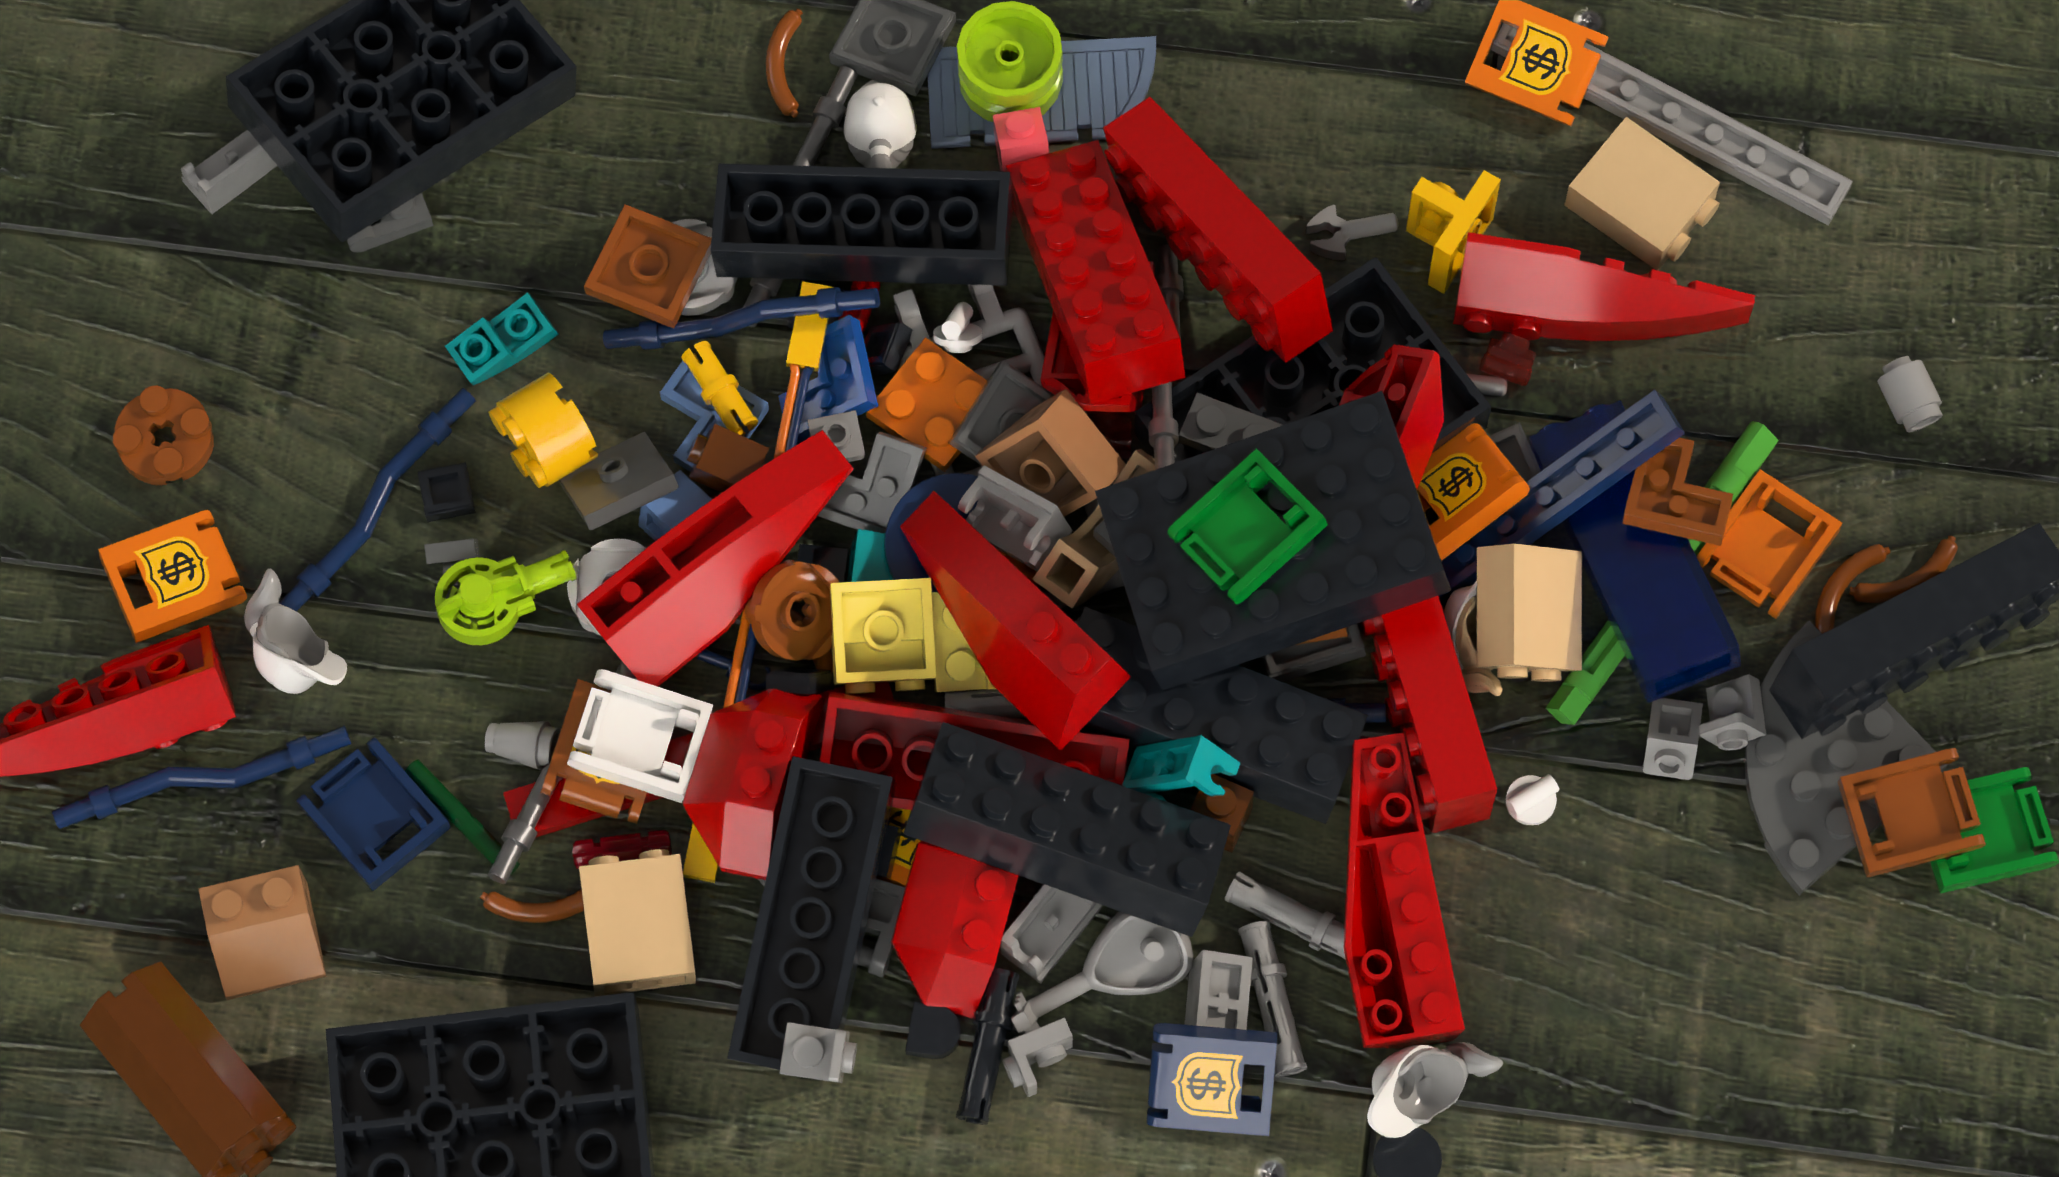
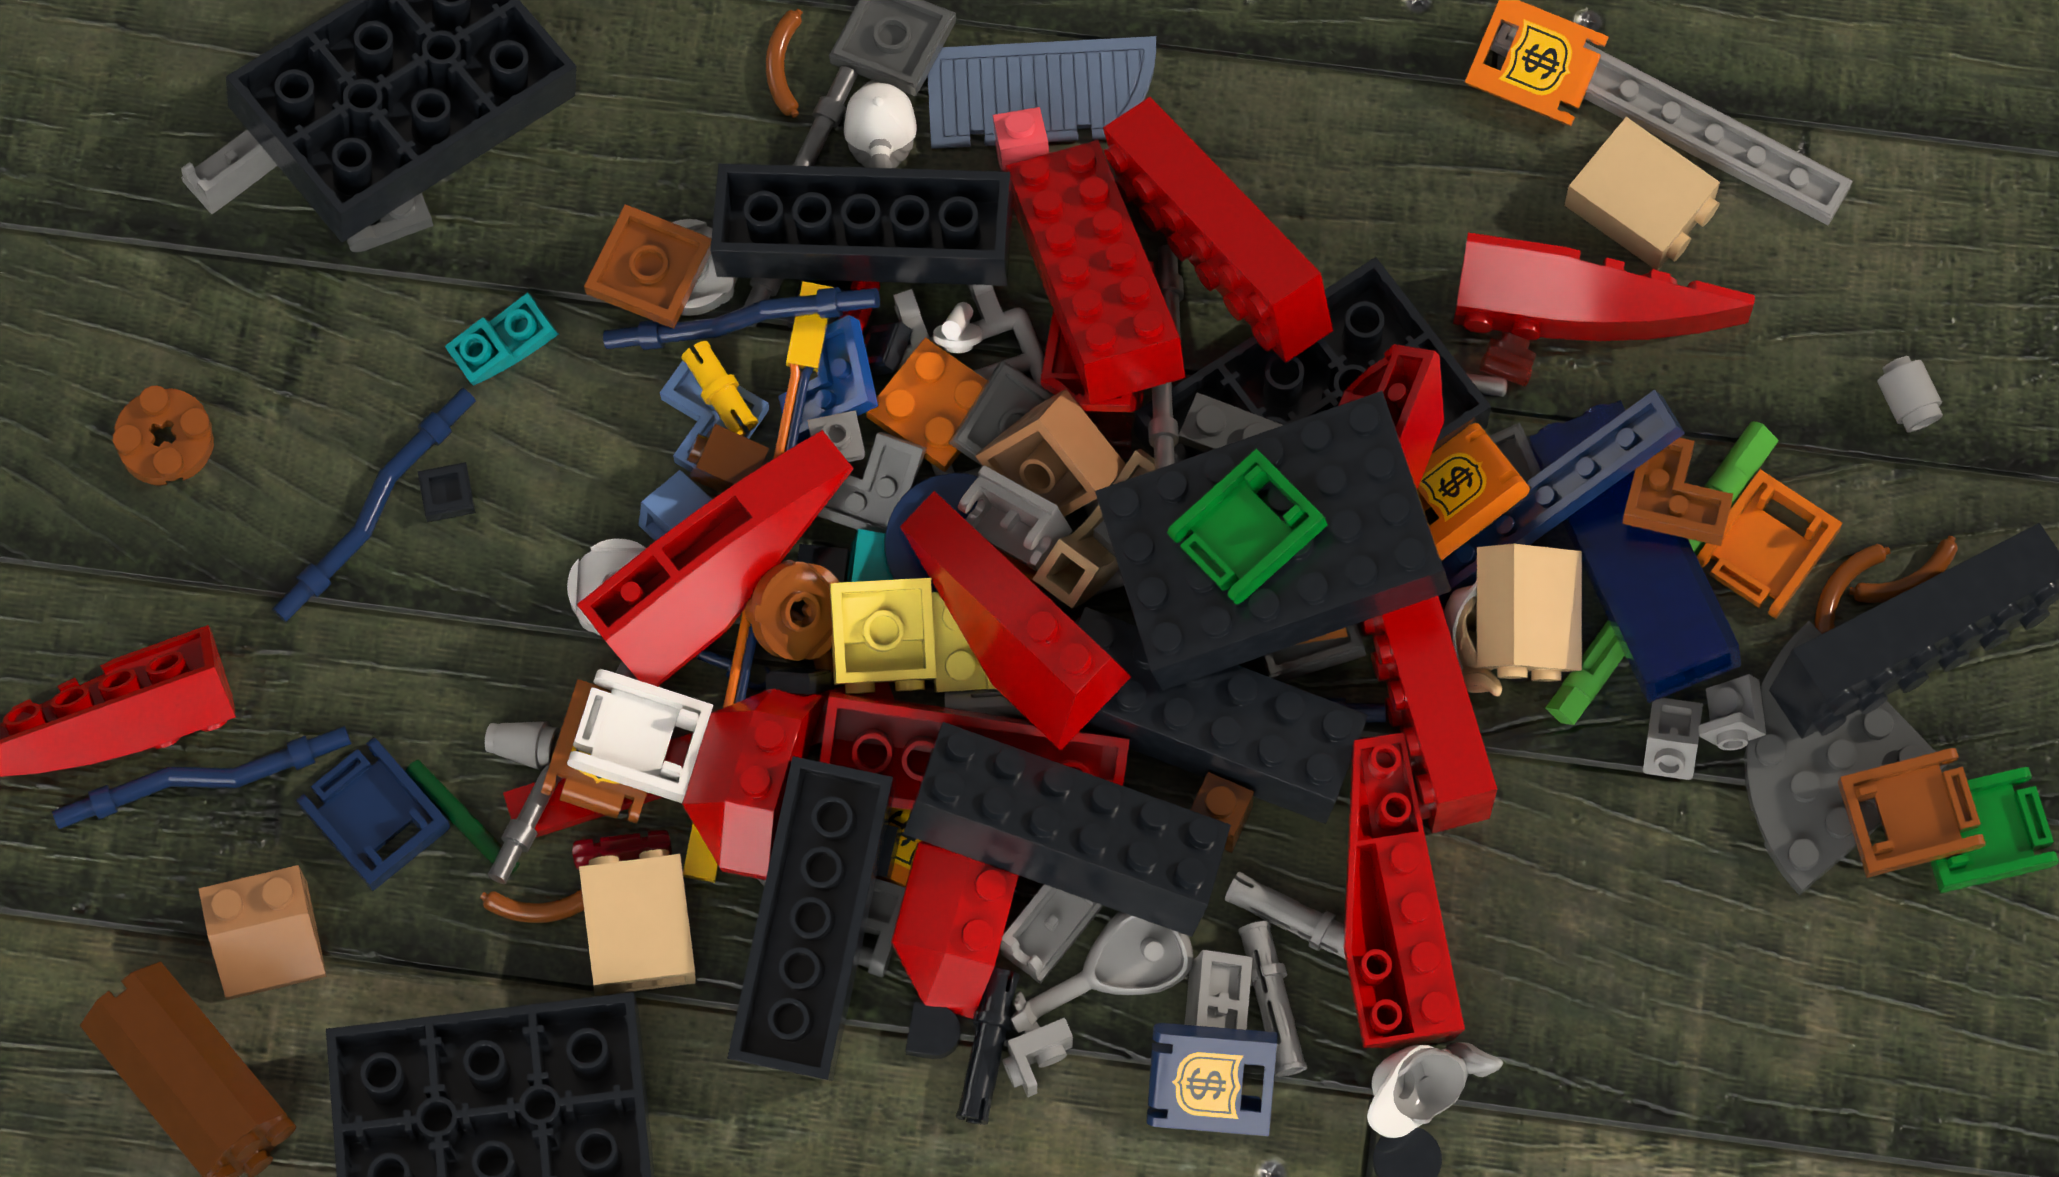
(182, 570): orange container -> none
(286, 645): hair -> none
(451, 552): dark grey tile -> none
(494, 594): lime pin -> none
(545, 430): yellow brick -> none
(619, 481): dark grey plate -> none
(817, 1053): light grey bracket -> none
(1009, 60): lime wheel -> none
(1178, 765): teal hinge -> none
(1346, 230): light grey bar -> none
(1445, 220): yellow bracket -> none
(1532, 799): white plate -> none

